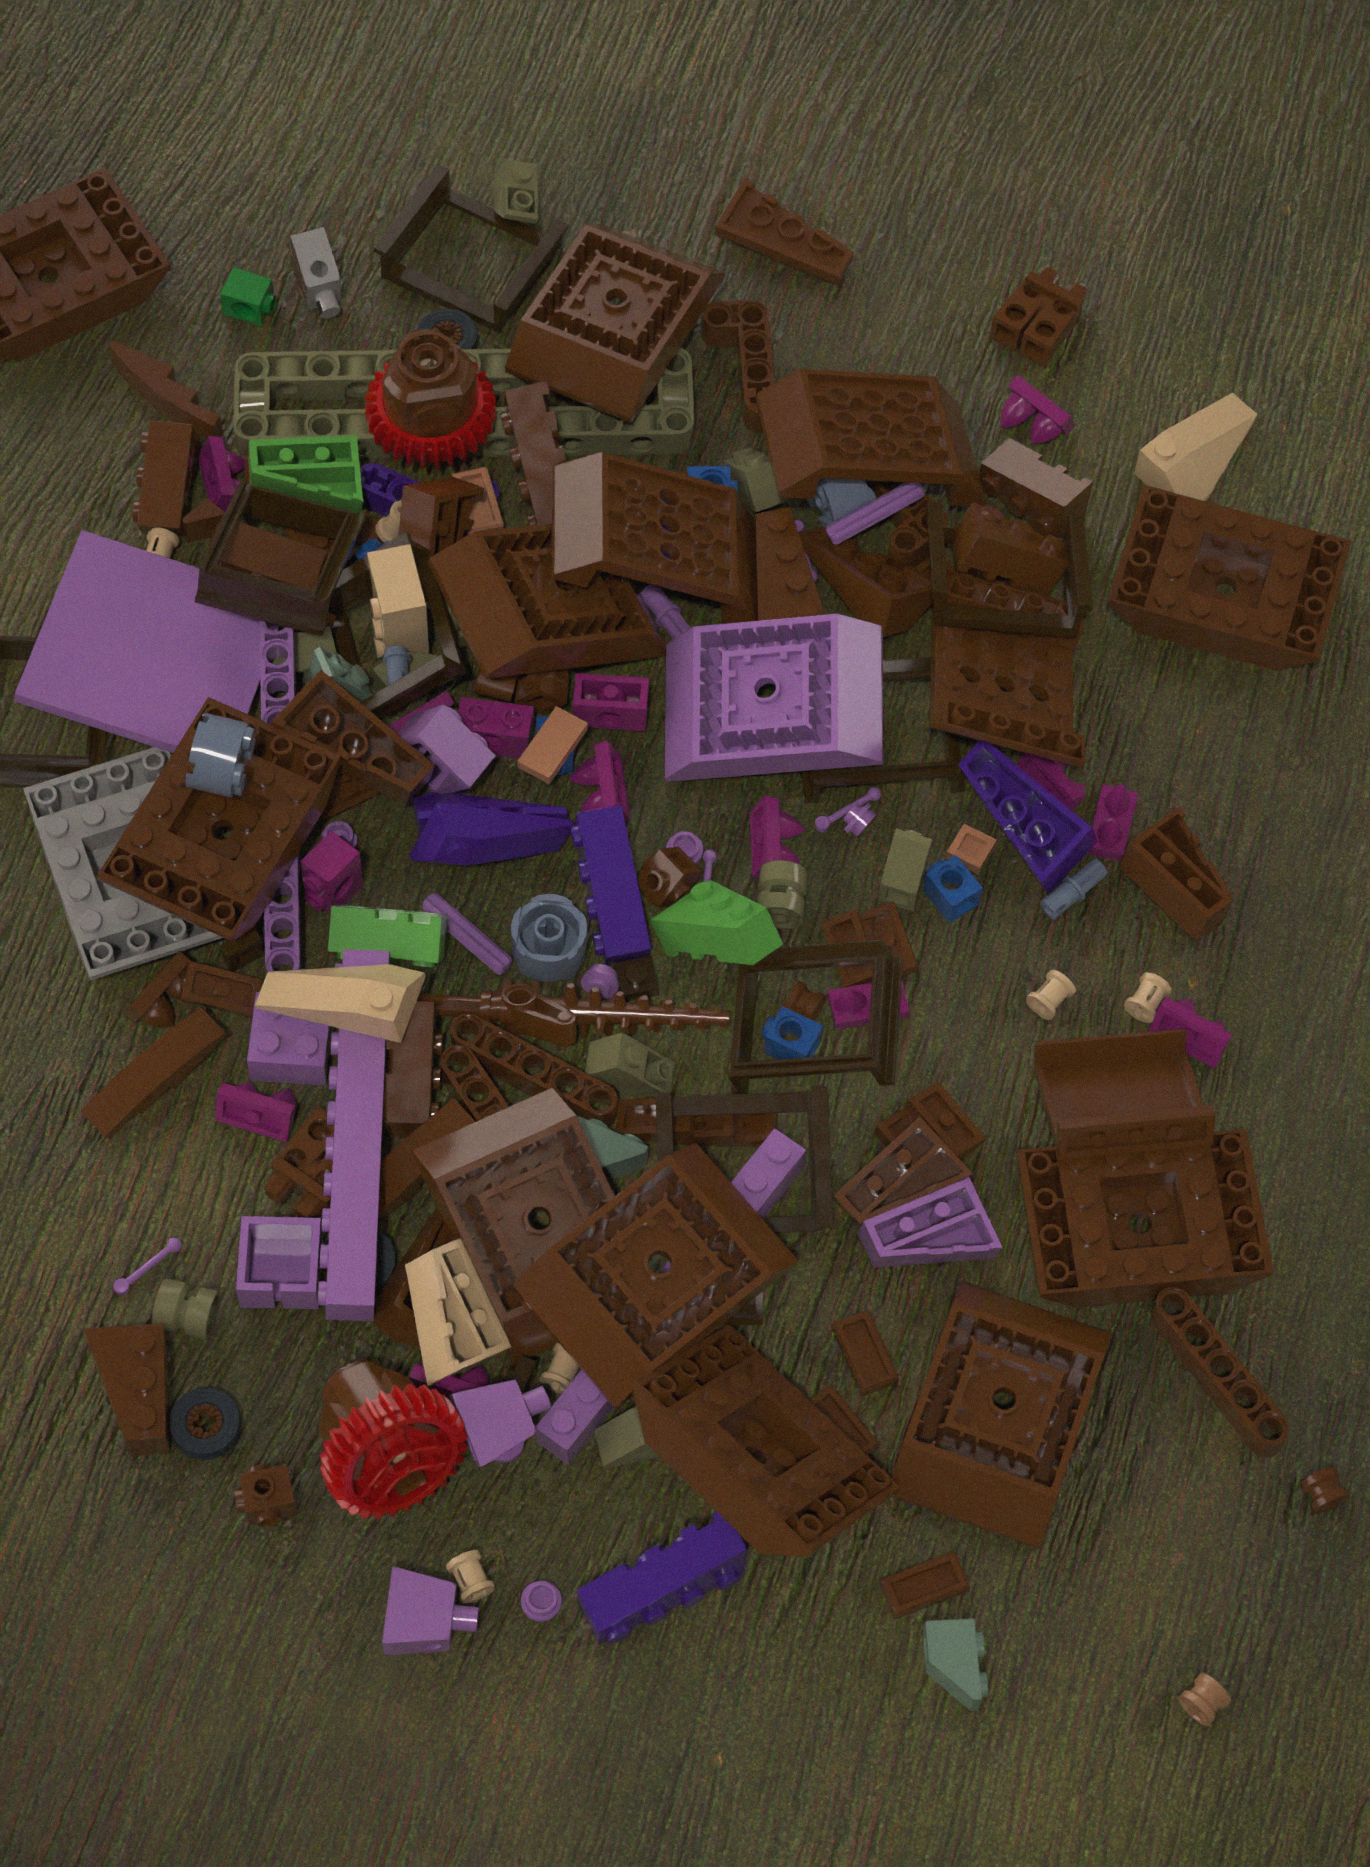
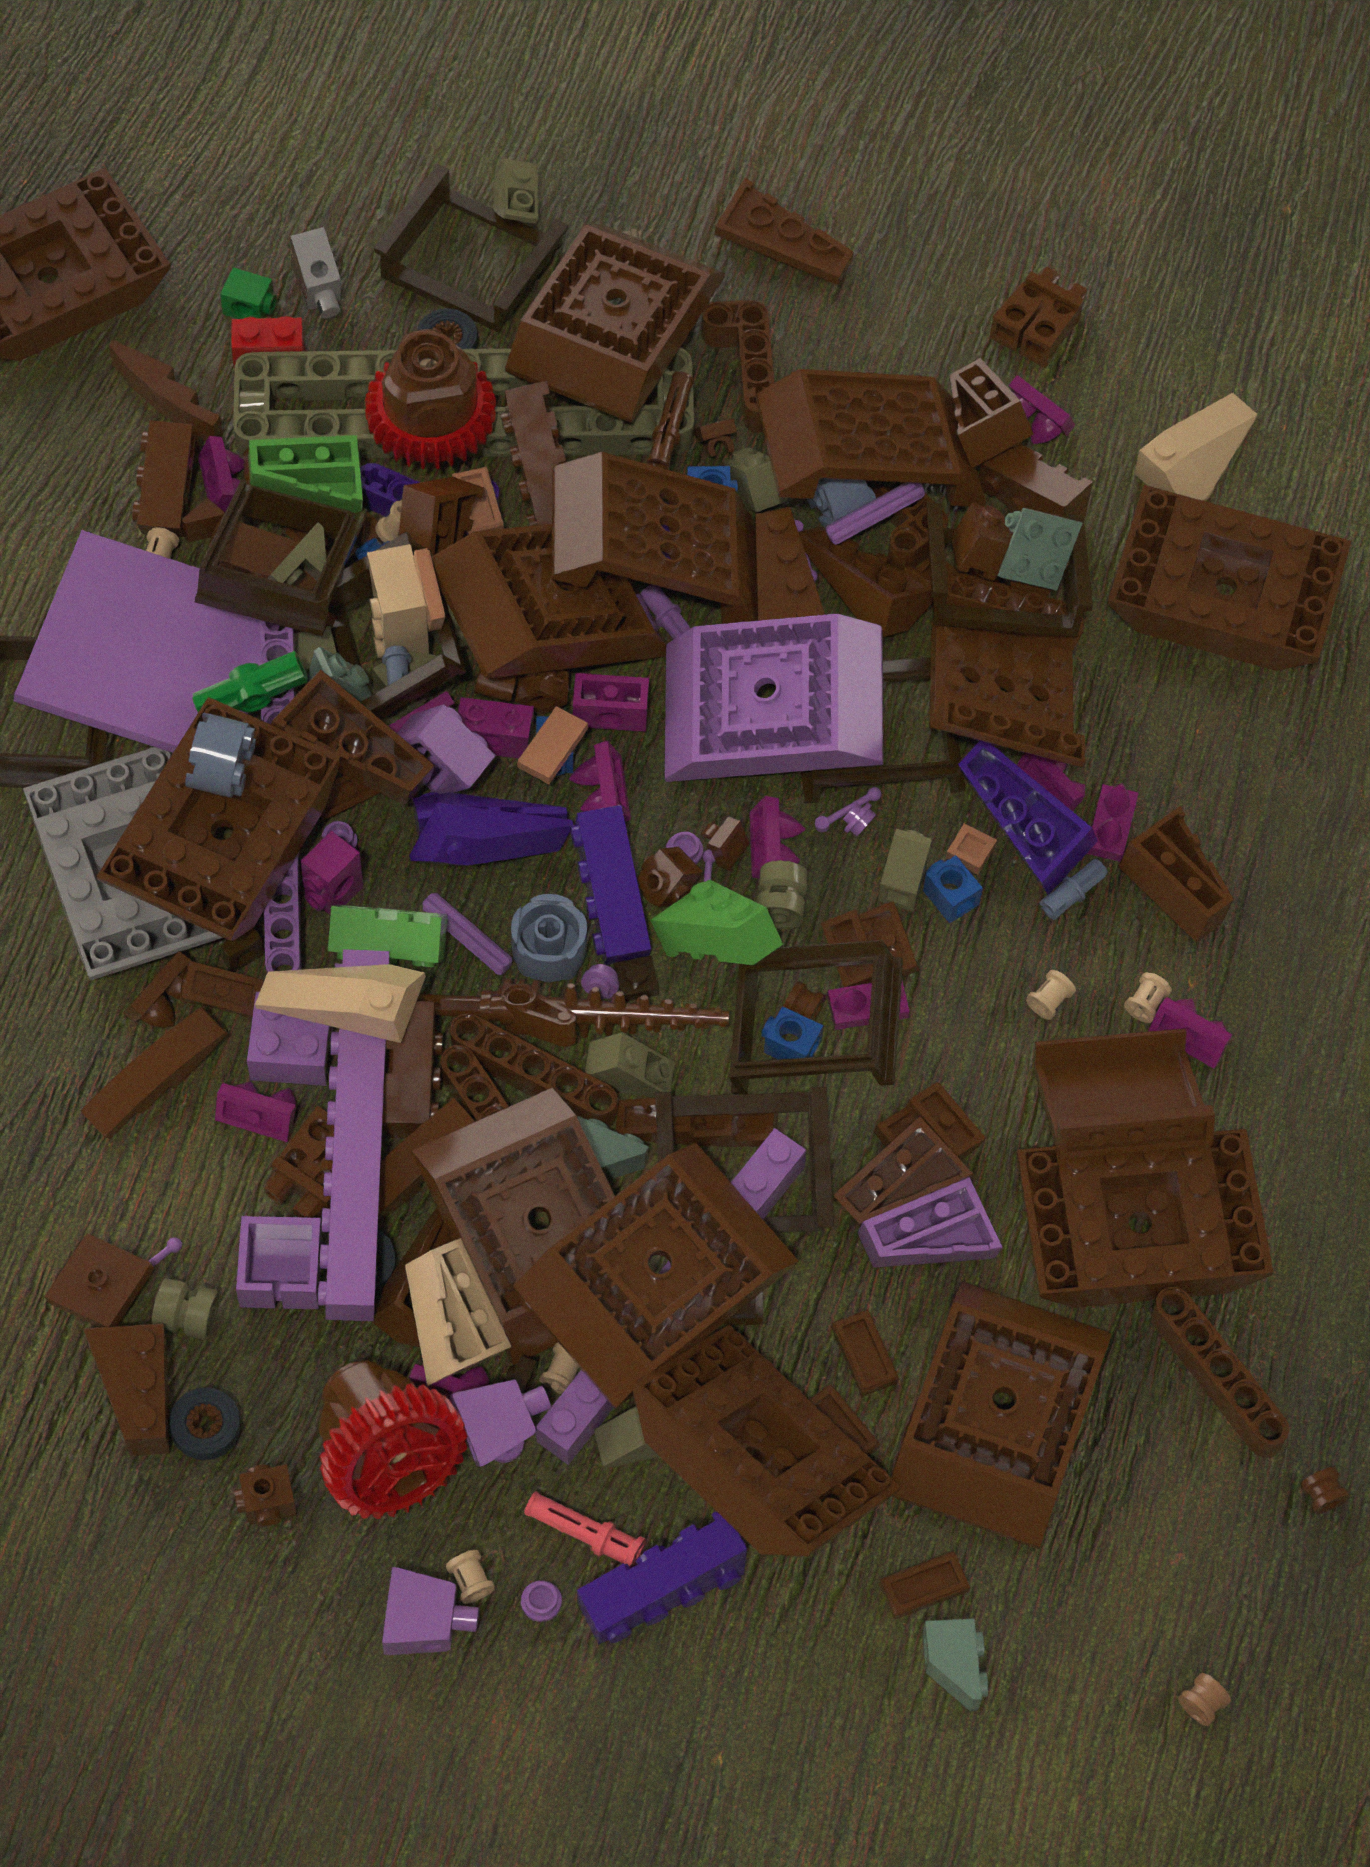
(99, 1282): none -> reddish brown plate
(253, 685): none -> green piece
(266, 335): none -> red brick
(308, 554): none -> olive slope
(434, 608): none -> nougat tile
(602, 1537): none -> coral pin
(667, 433): none -> reddish brown pin
(716, 432): none -> reddish brown tile
(726, 841): none -> reddish brown tile
(986, 413): none -> reddish brown wedge
(1038, 547): none -> sand green hinge

